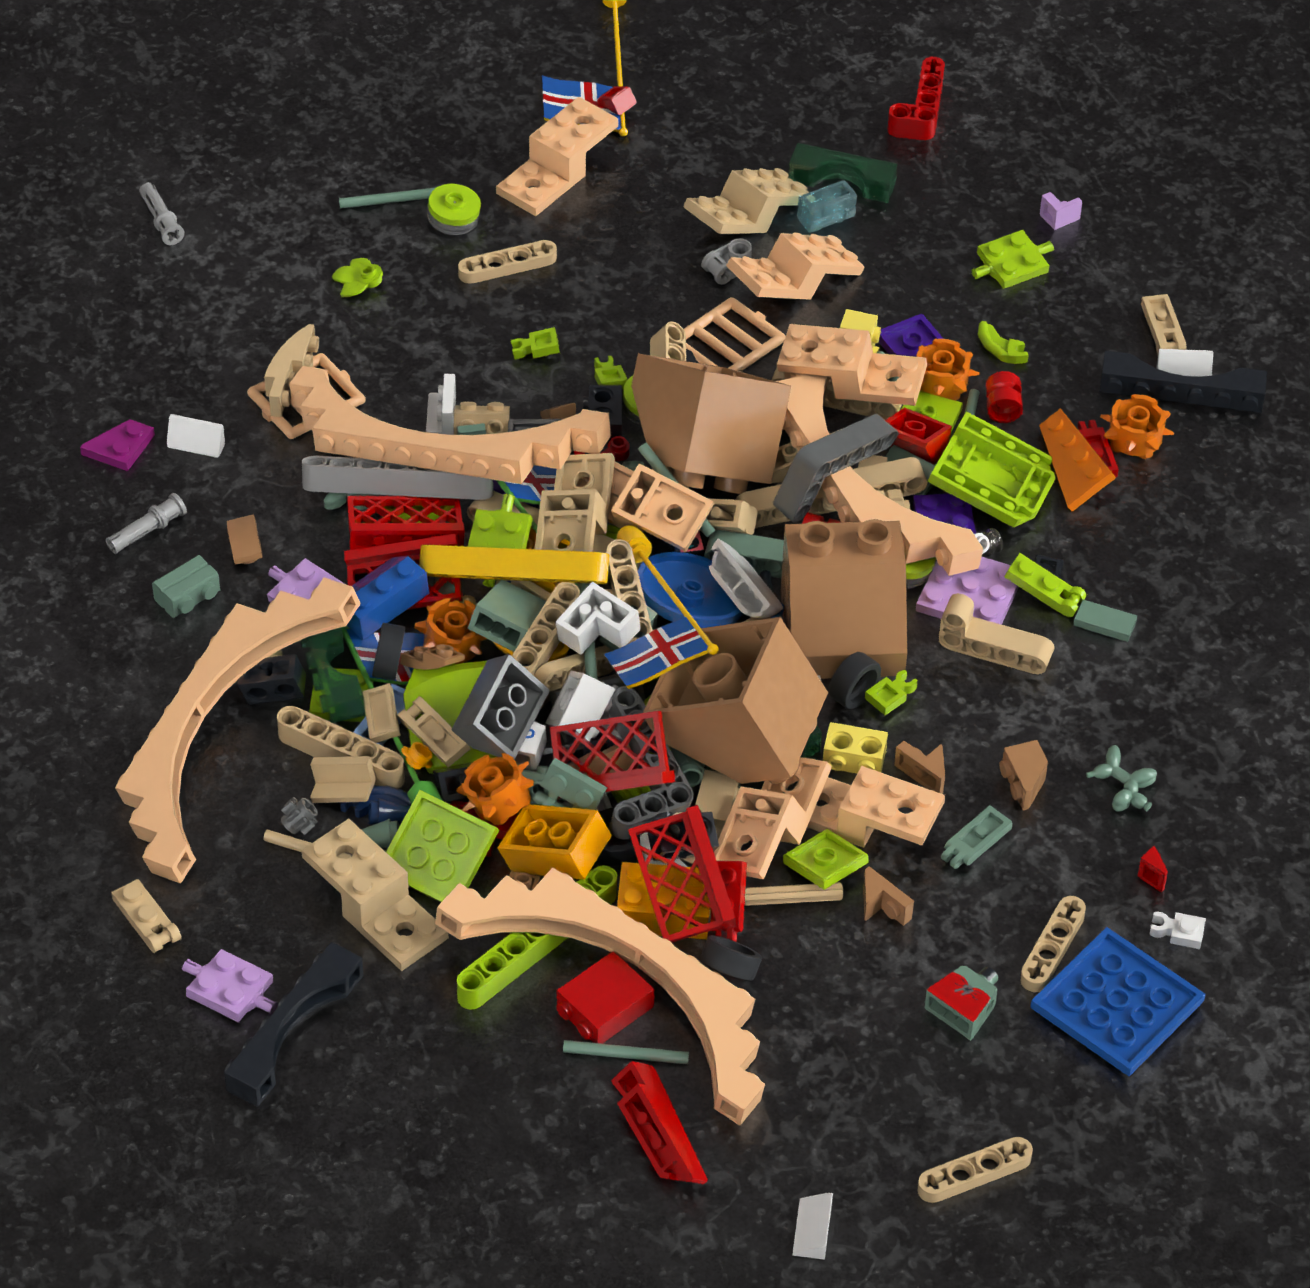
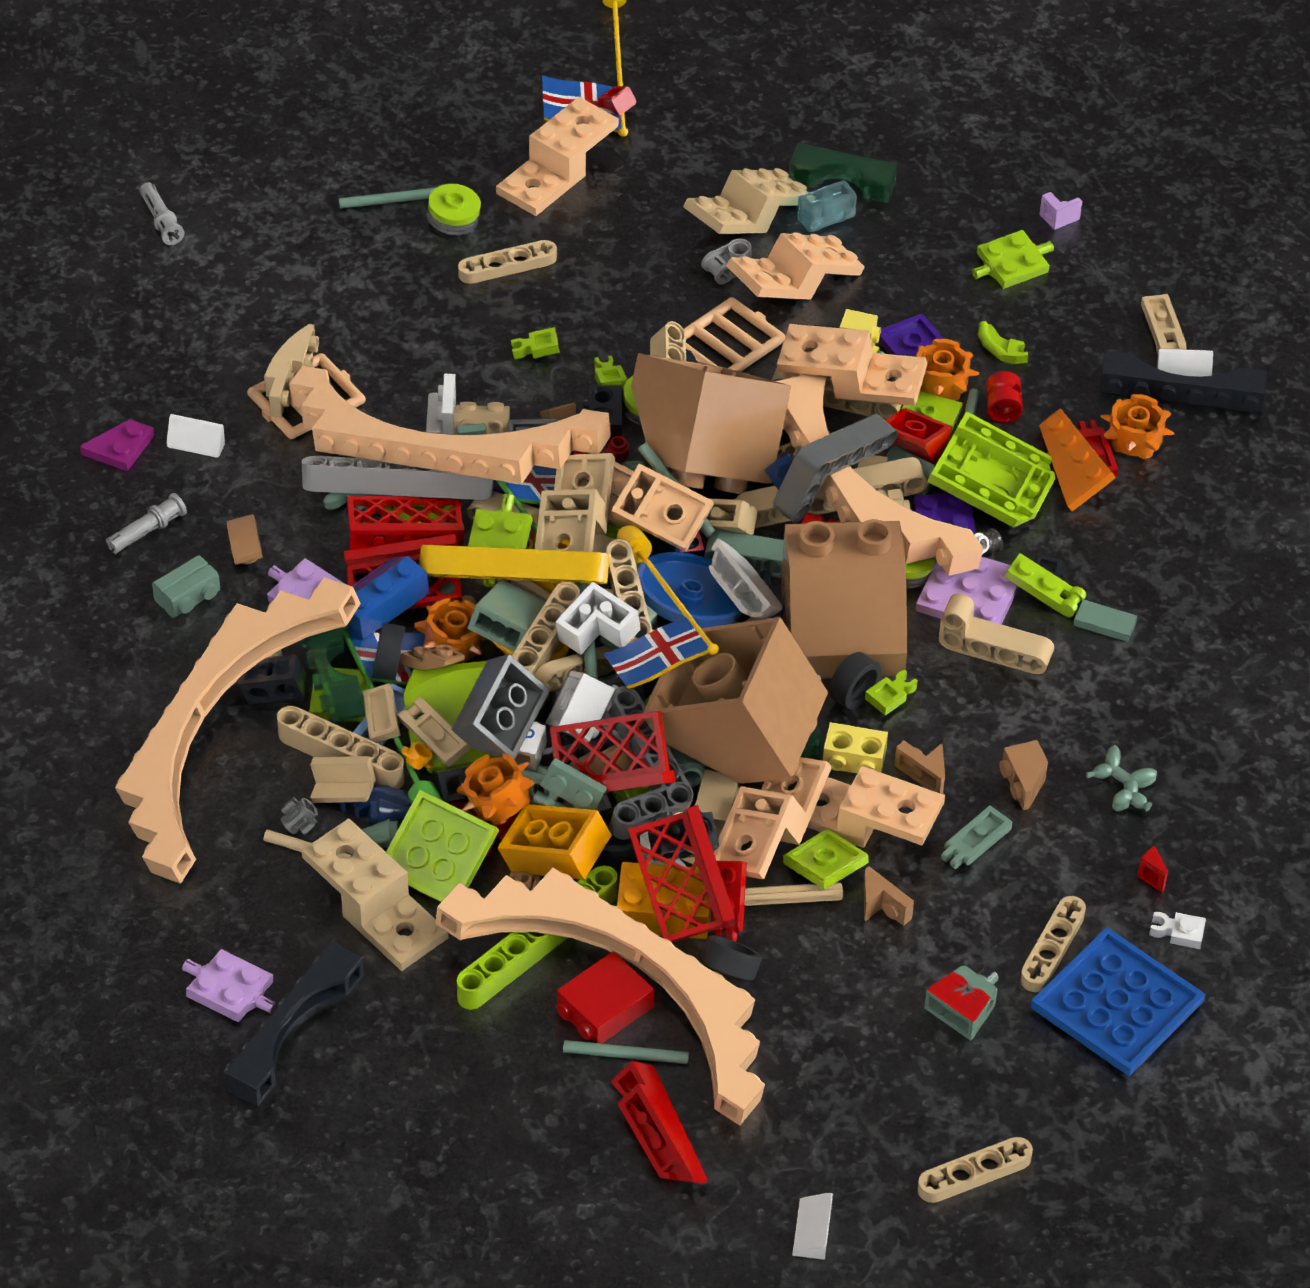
(145, 915): tan plate -> none
(358, 276): lime plate -> none
(779, 468): none -> dark blue bracket
(920, 120): red beam -> none

